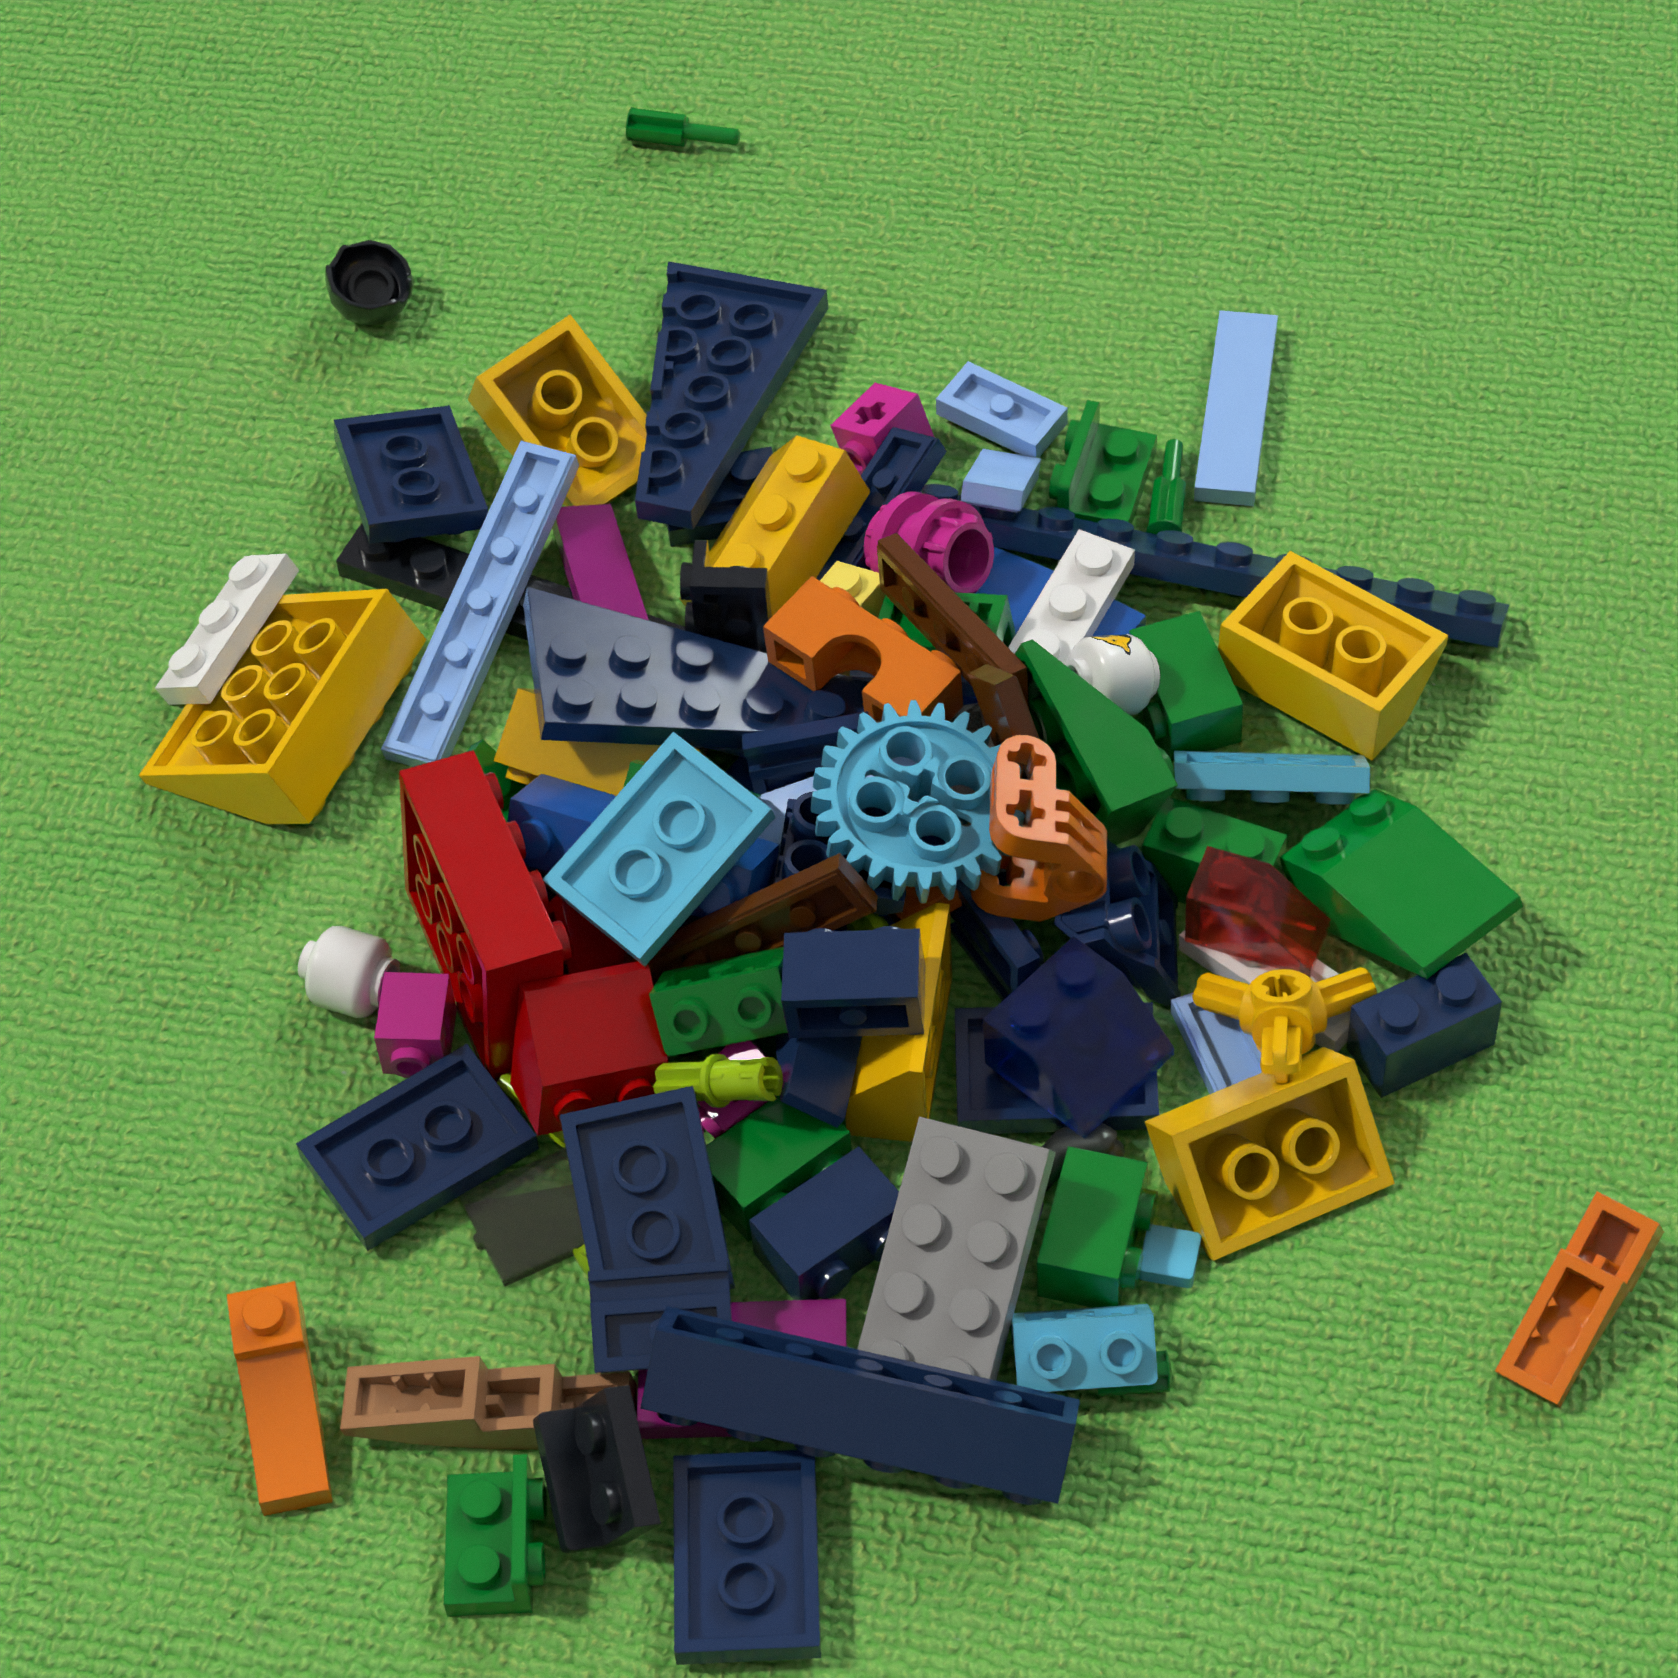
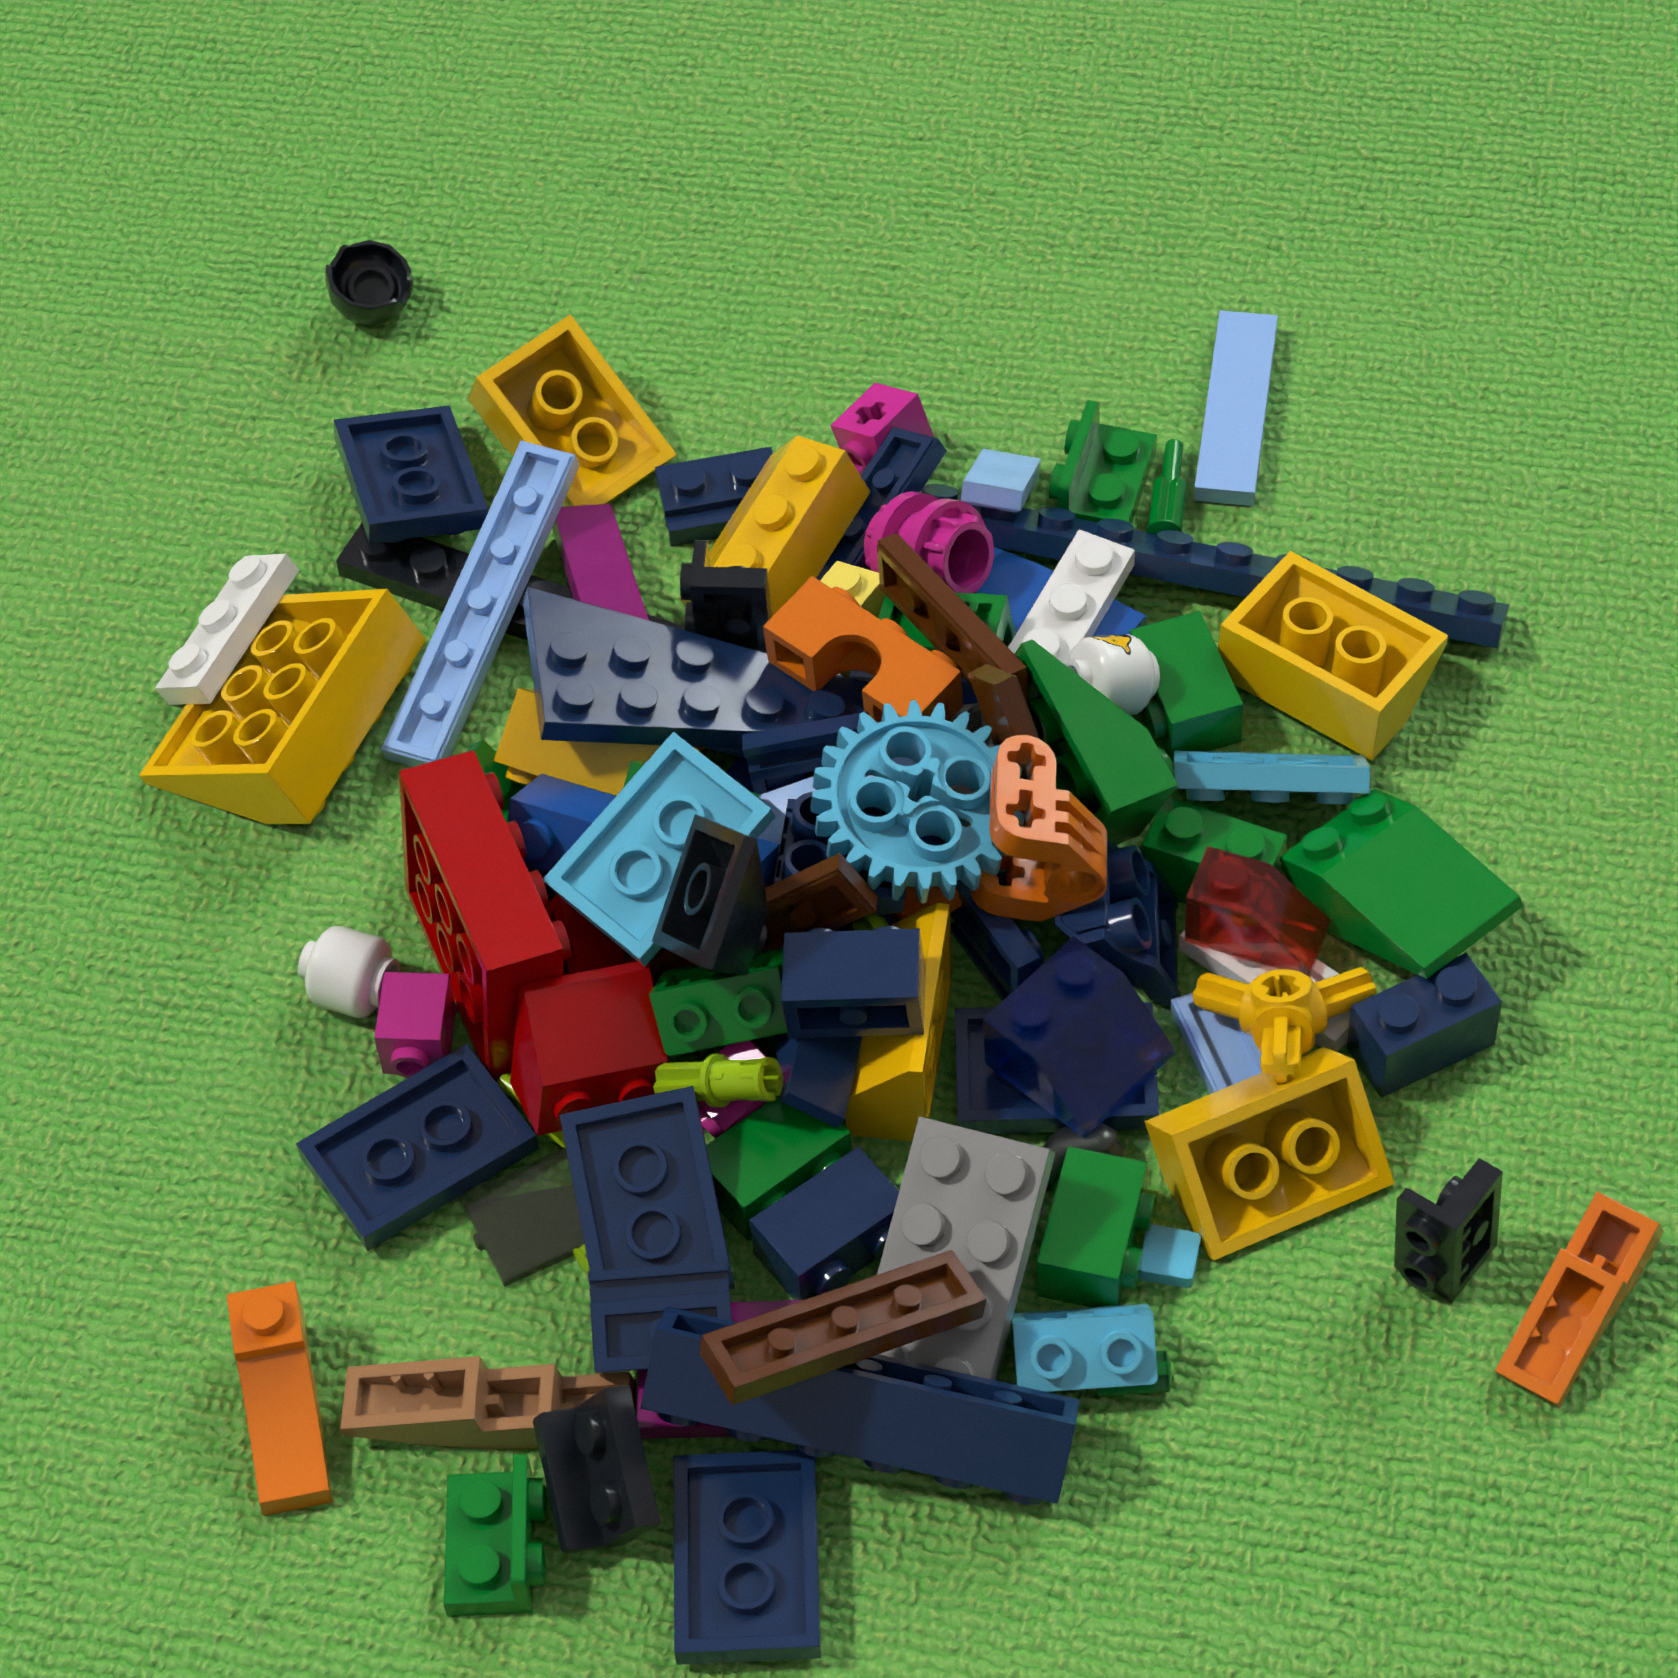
(674, 129): green axle -> none
(714, 374): dark blue wing -> none
(716, 900): none -> black slope
(841, 1327): none -> reddish brown plate
(1001, 411): light blue plate -> none
(1449, 1240): none -> black bracket

